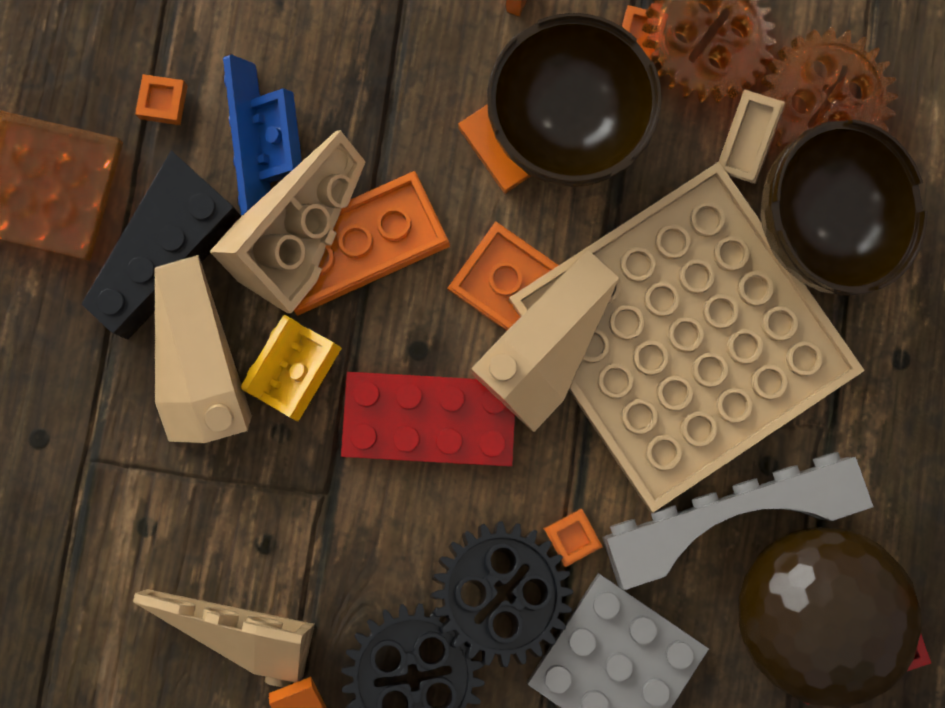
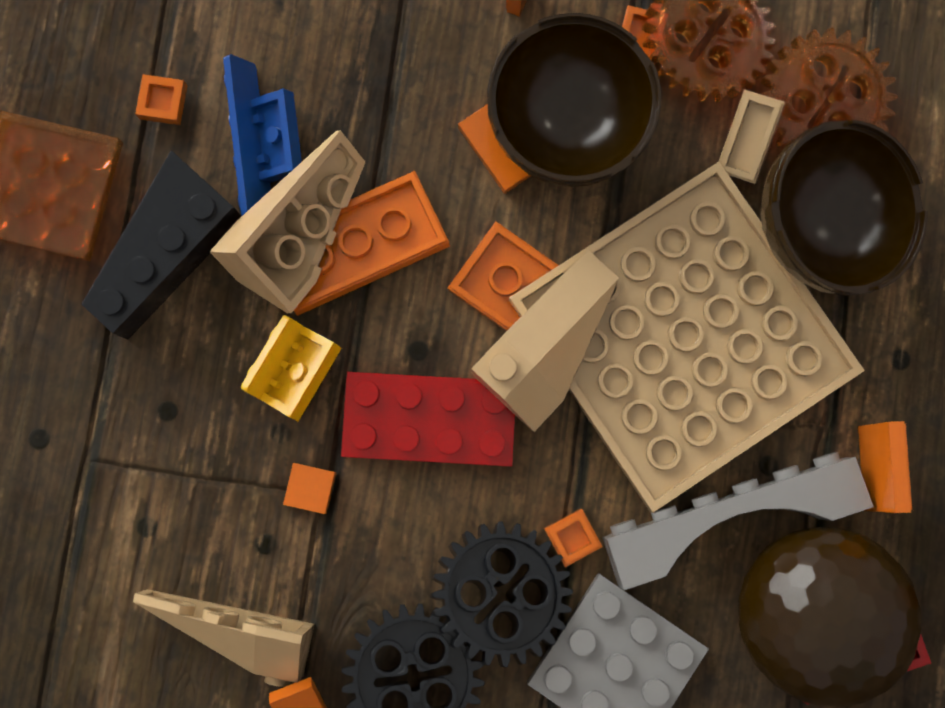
(194, 368): tan wedge -> none
(309, 488): none -> orange tile
(886, 466): none -> orange tile

